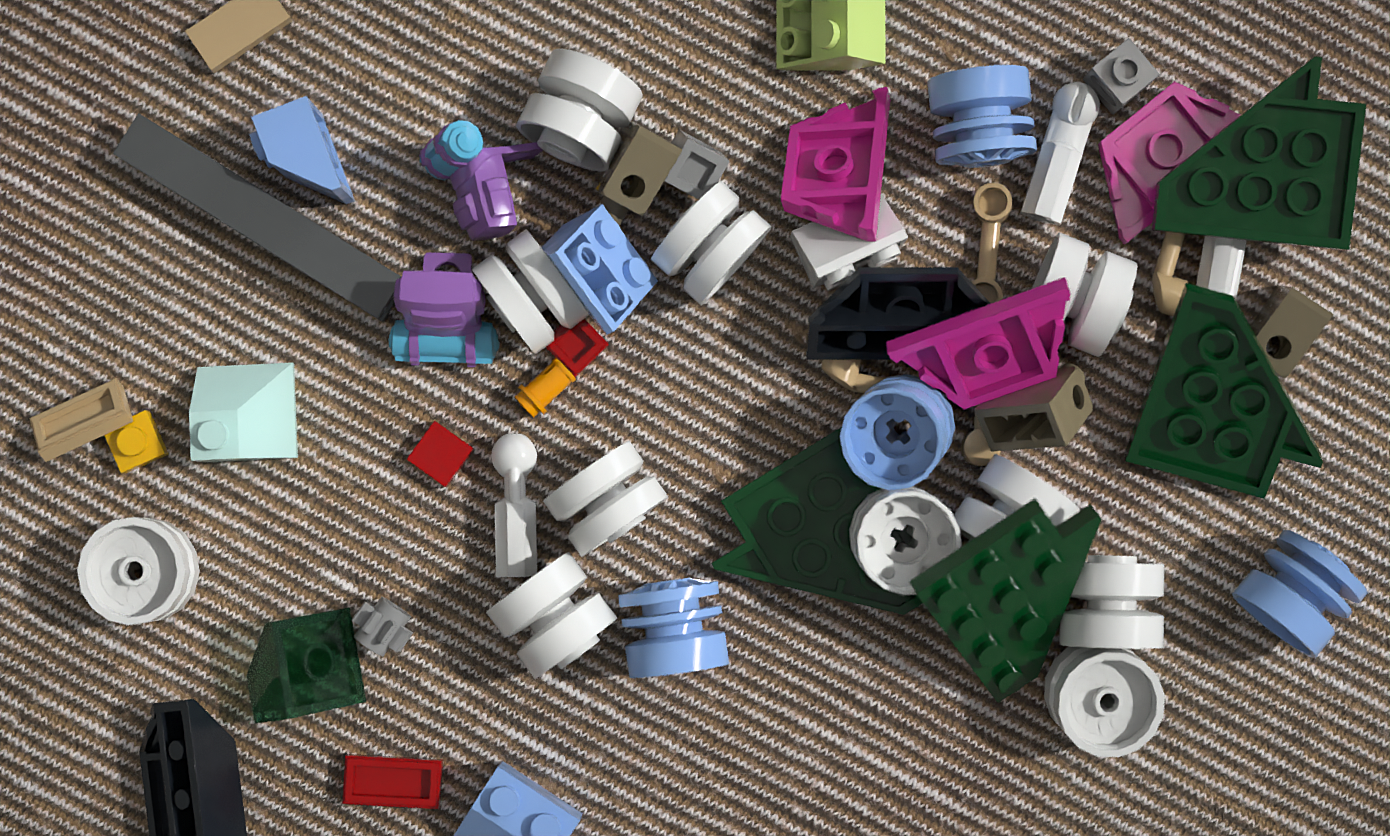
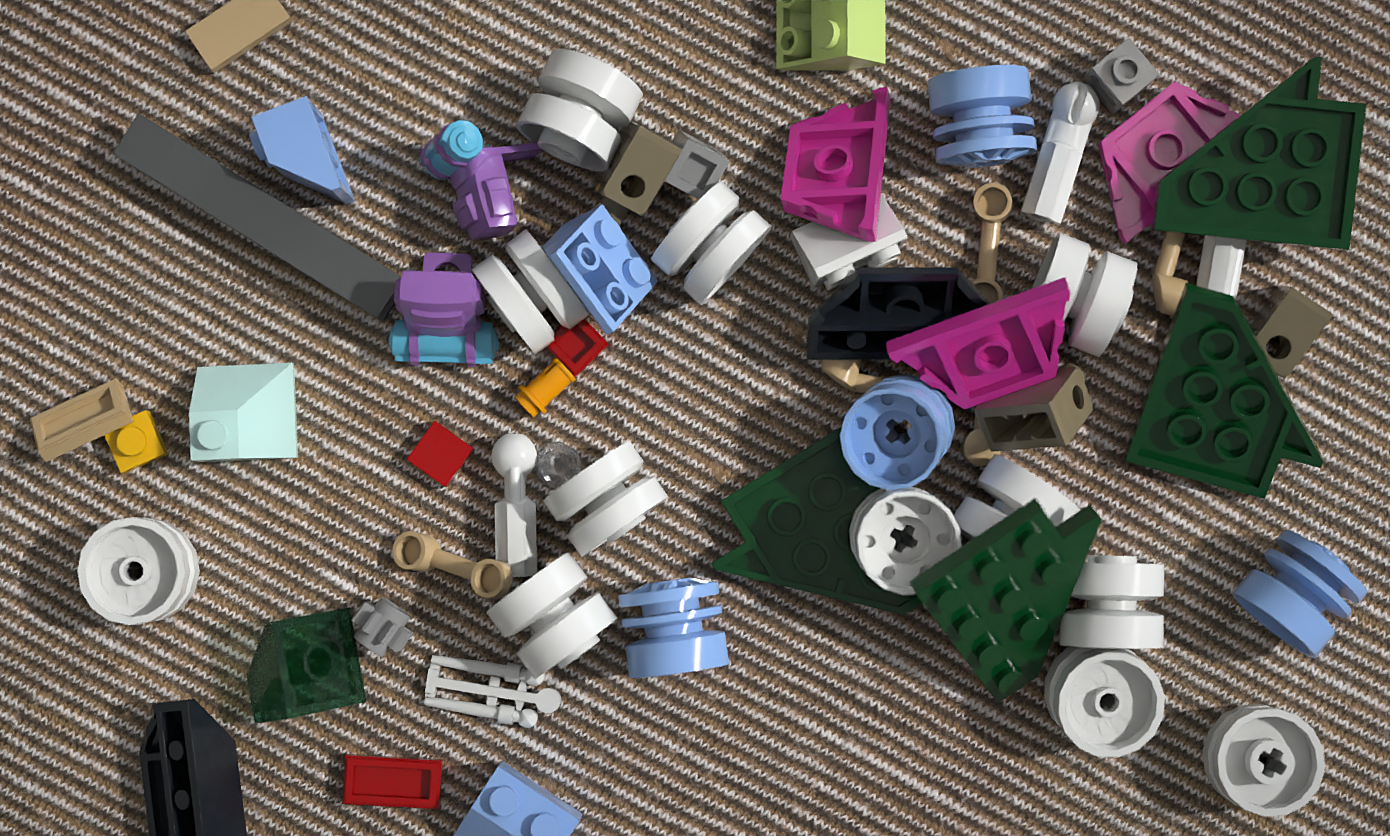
(423, 553): none -> tan bar
(546, 700): none -> white piece
(557, 464): none -> clear plate
(1292, 764): none -> white wheel

